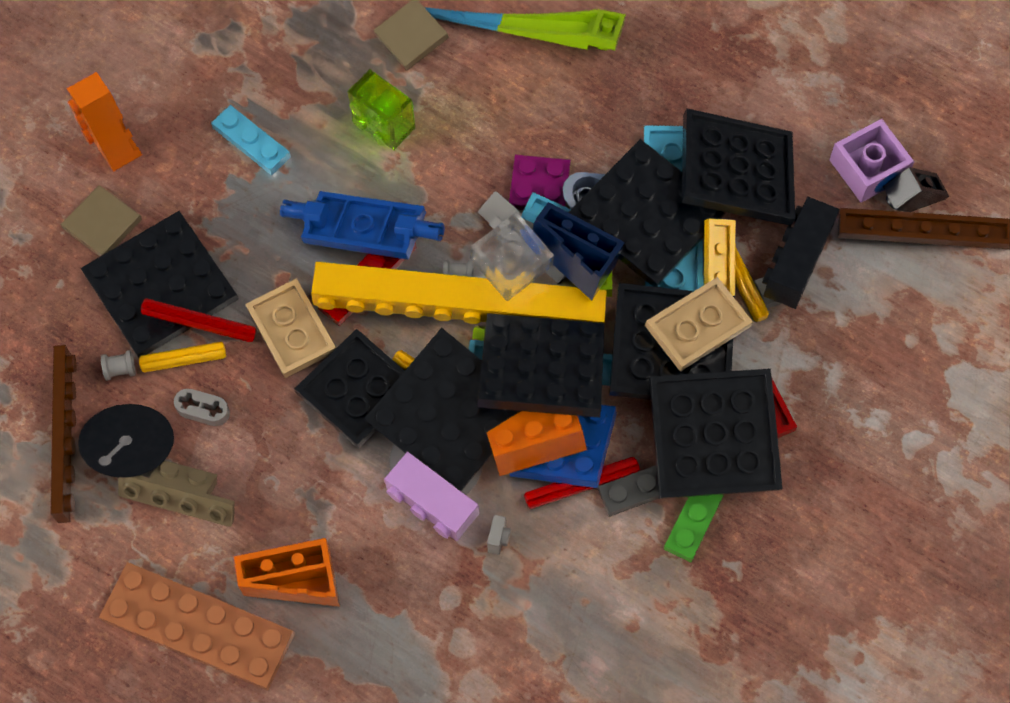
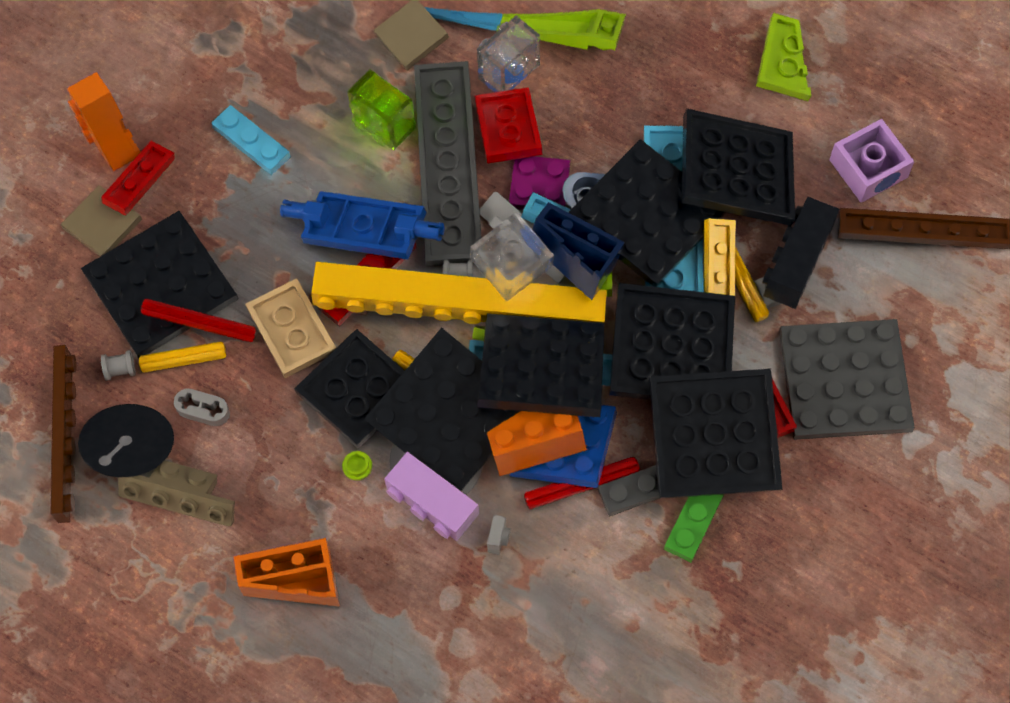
(138, 178): none -> red plate
(197, 626): nougat plate -> none
(357, 465): none -> lime plate
(447, 159): none -> dark grey plate
(508, 55): none -> clear brick
(508, 125): none -> red plate
(698, 323): tan plate -> none
(782, 59): none -> lime wing
(846, 379): none -> dark grey plate
(914, 190): black slope -> none

